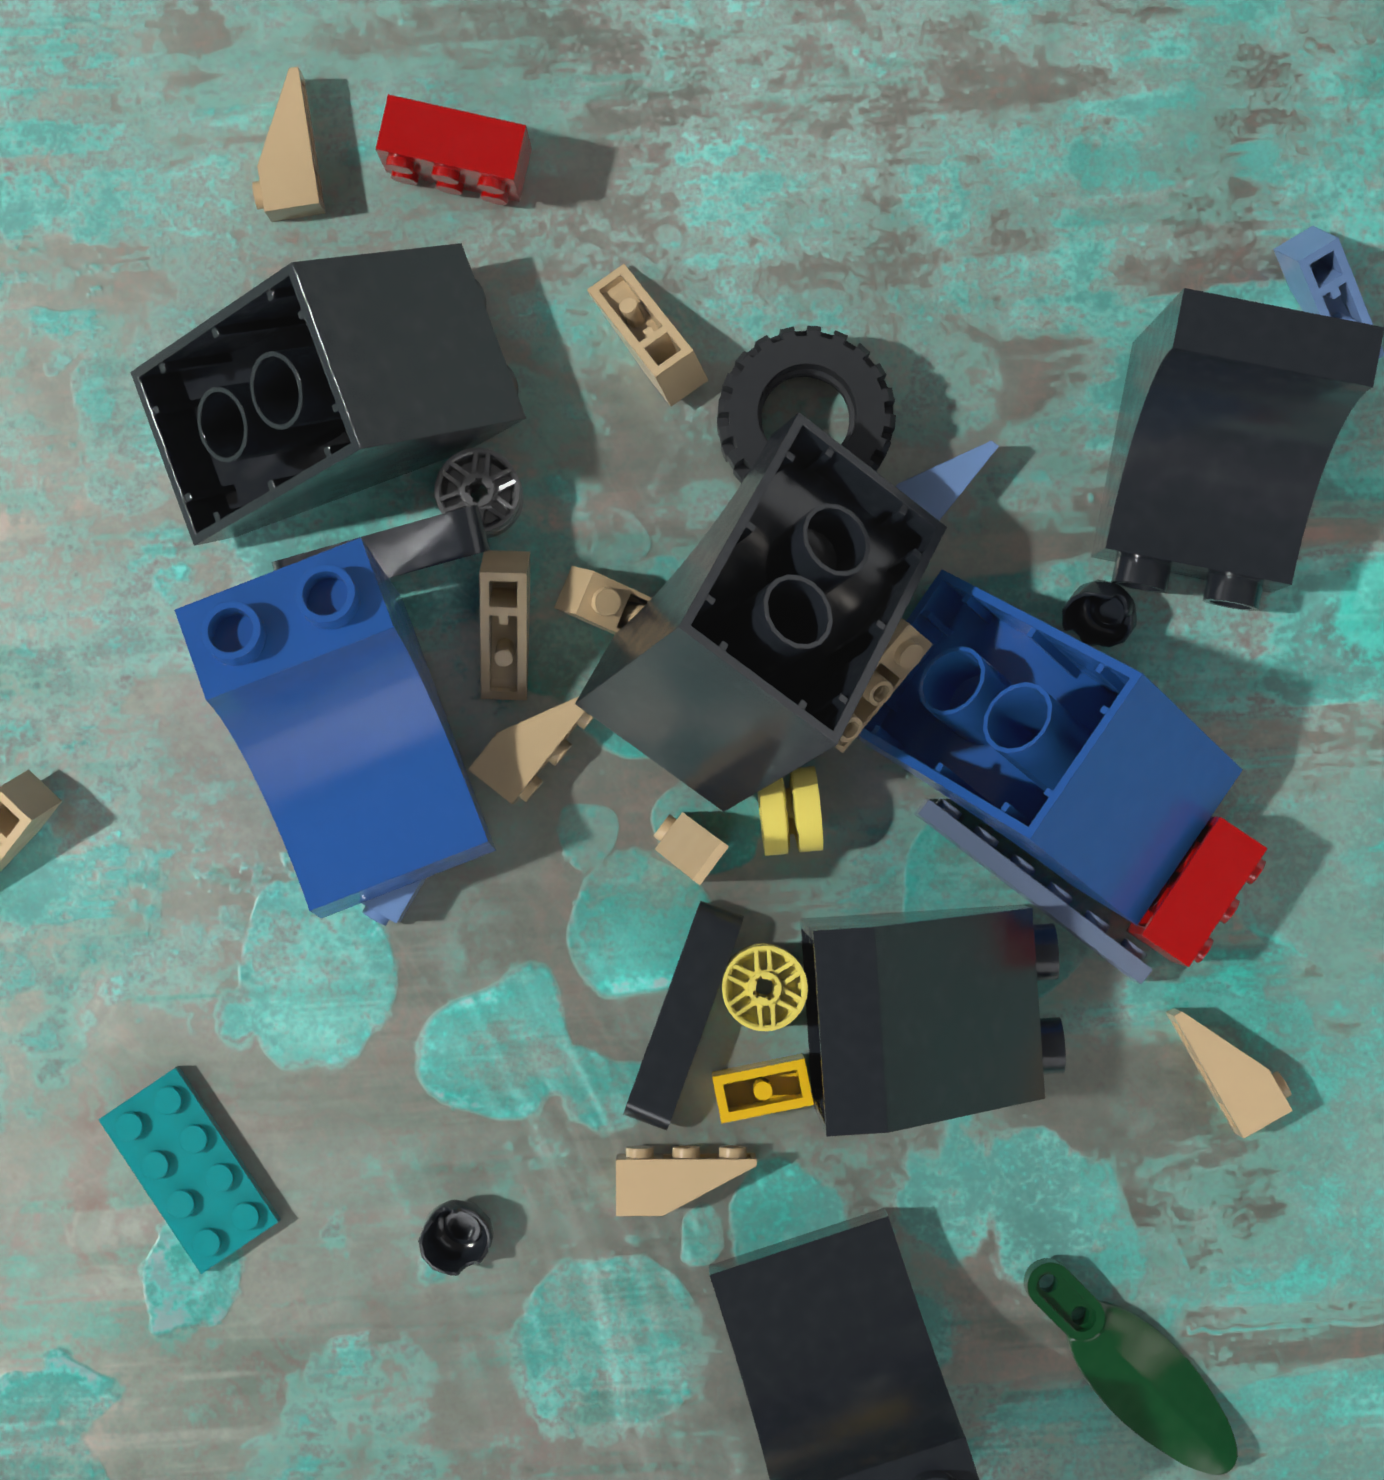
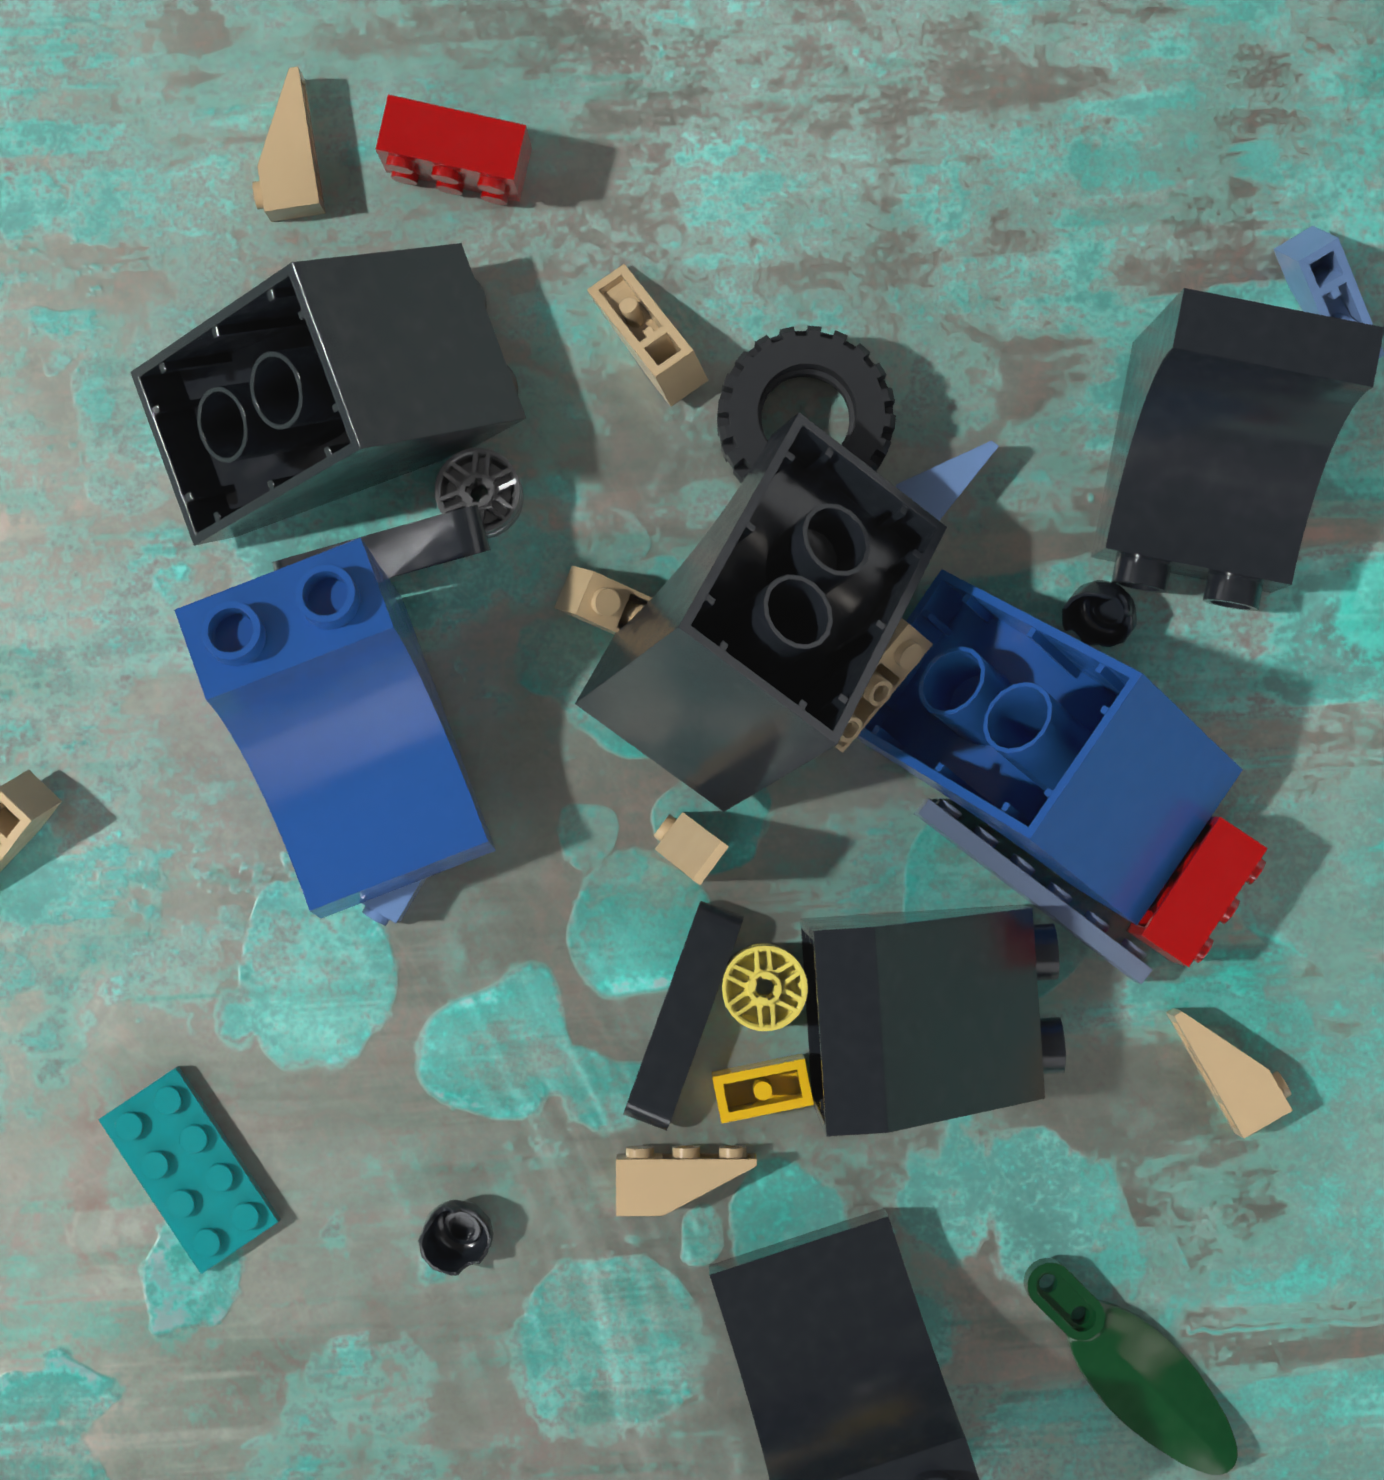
(504, 624): tan slope -> none
(520, 752): tan slope -> none
(791, 811): light yellow wheel -> none

